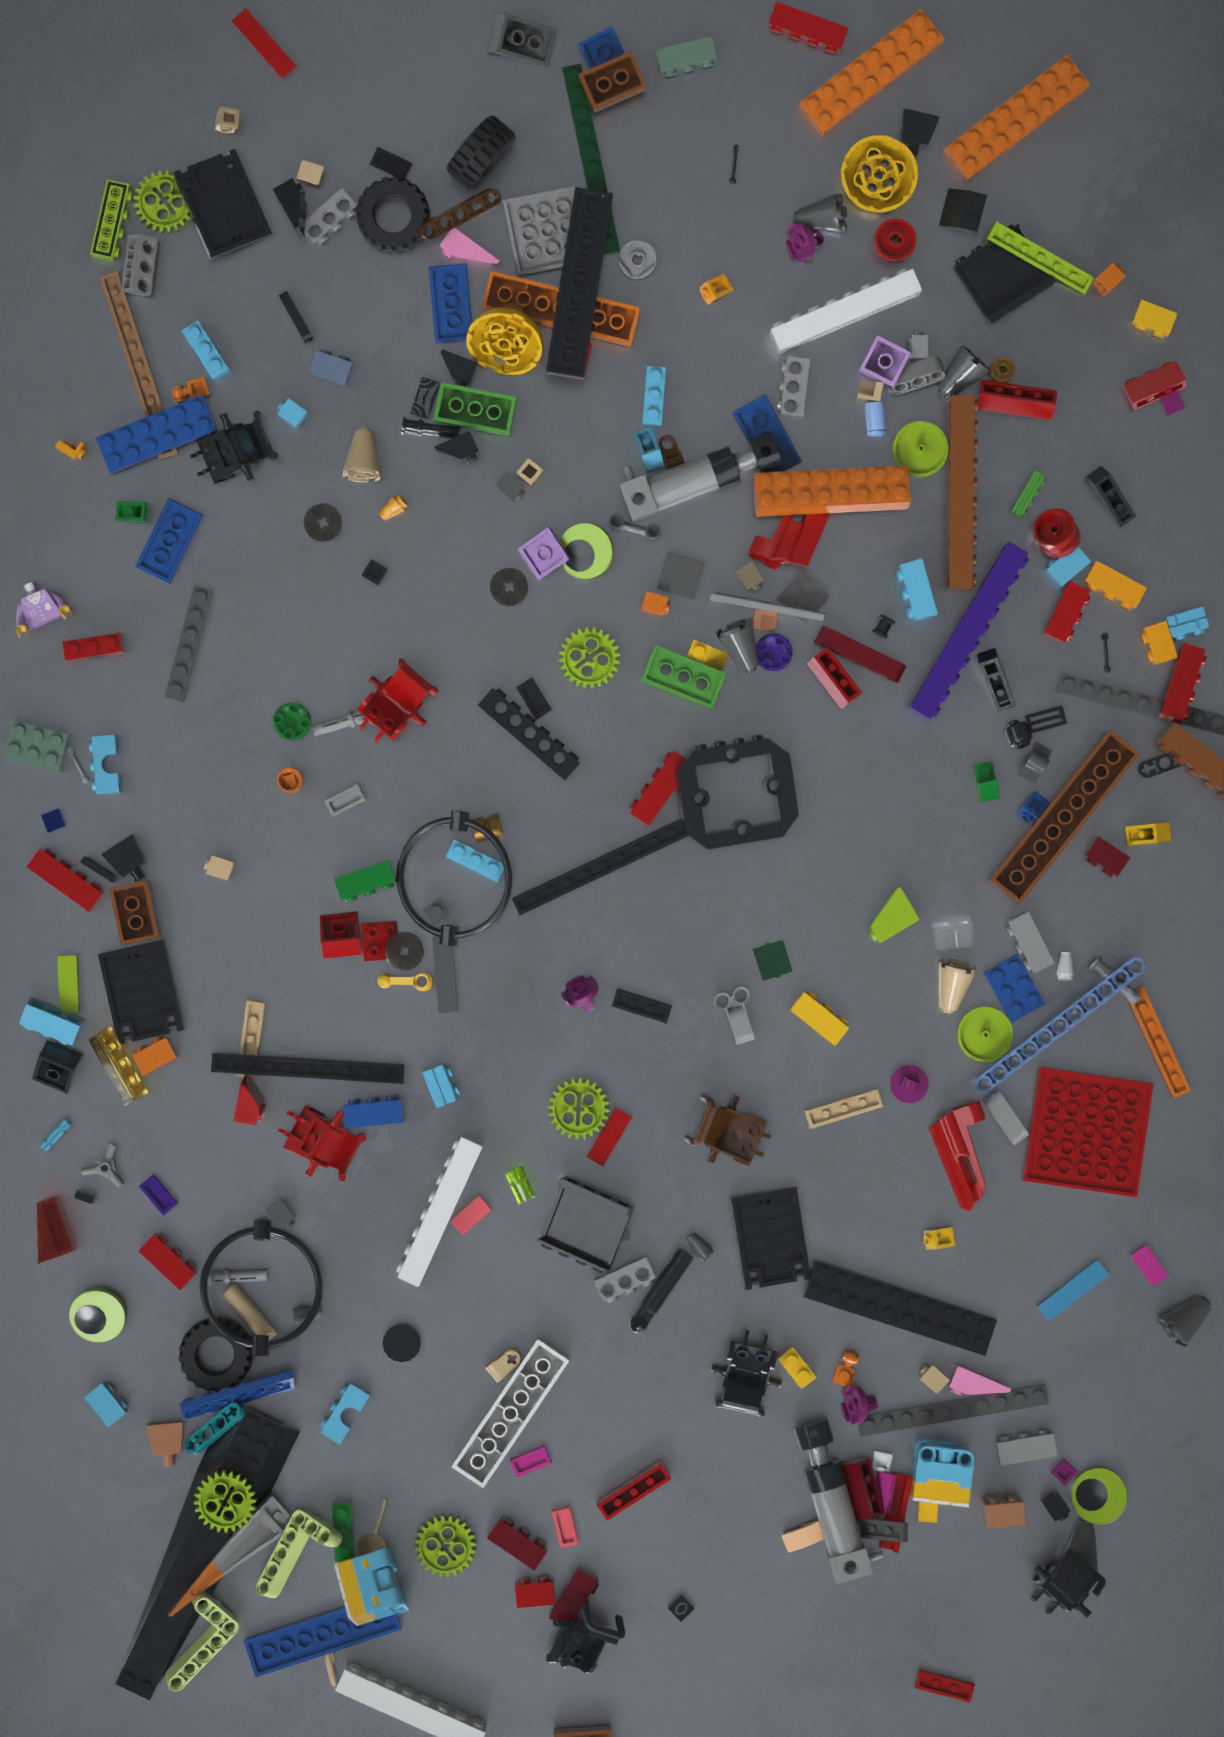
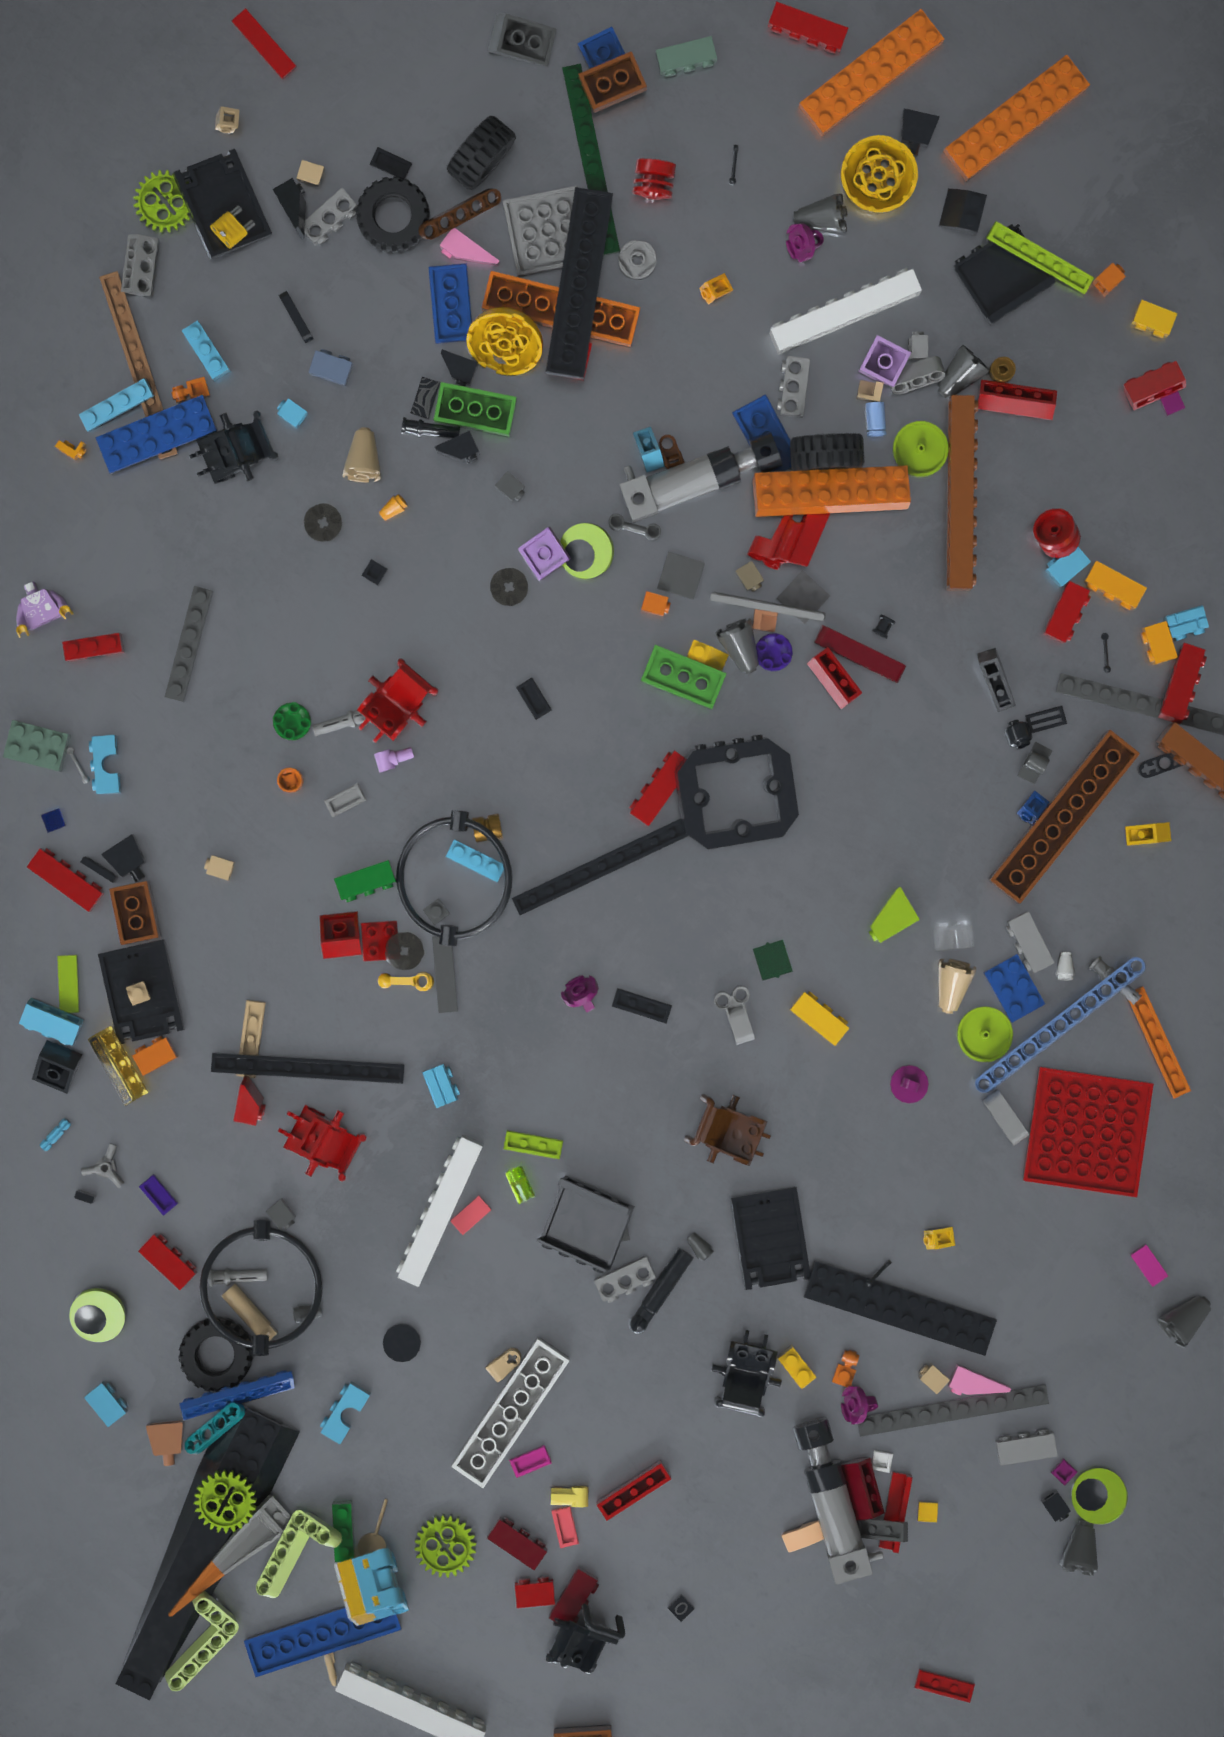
(53, 1230): clear red wedge -> none
(110, 220): lime brick -> none
(116, 405): none -> medium azure plate
(131, 511): green slope -> none
(138, 993): none -> tan brick
(169, 541): blue tile -> none
(229, 229): none -> yellow piece
(373, 1112): blue brick -> none
(389, 759): none -> lavender pin
(497, 696): black brick -> none
(529, 472): tan brick -> none
(533, 1144): none -> lime tile
(560, 1108): lime gear -> none
(575, 1496): none -> light yellow piece
(578, 643): lime gear -> none
(609, 1137): red tile -> none
(654, 178): none -> red wheel
(654, 396): medium azure brick -> none
(827, 451): none -> black tyre
(843, 1108): tan tile -> none
(868, 1283): none -> black hinge
(886, 1486): dark pink tile -> none
(899, 230): red wheel -> none
(916, 590): medium azure brick -> none
(942, 1472): medium azure piece -> none
(953, 1144): red panel -> none
(968, 630): dark purple brick -> none
(986, 781): green slope -> none
(1003, 1511): nougat brick -> none
(1027, 494): bright green piece -> none
(1068, 1583): black piece -> none
(1073, 1290): dark azure tile -> none
(1106, 856): dark red brick -> none
(1111, 495): black slope -> none

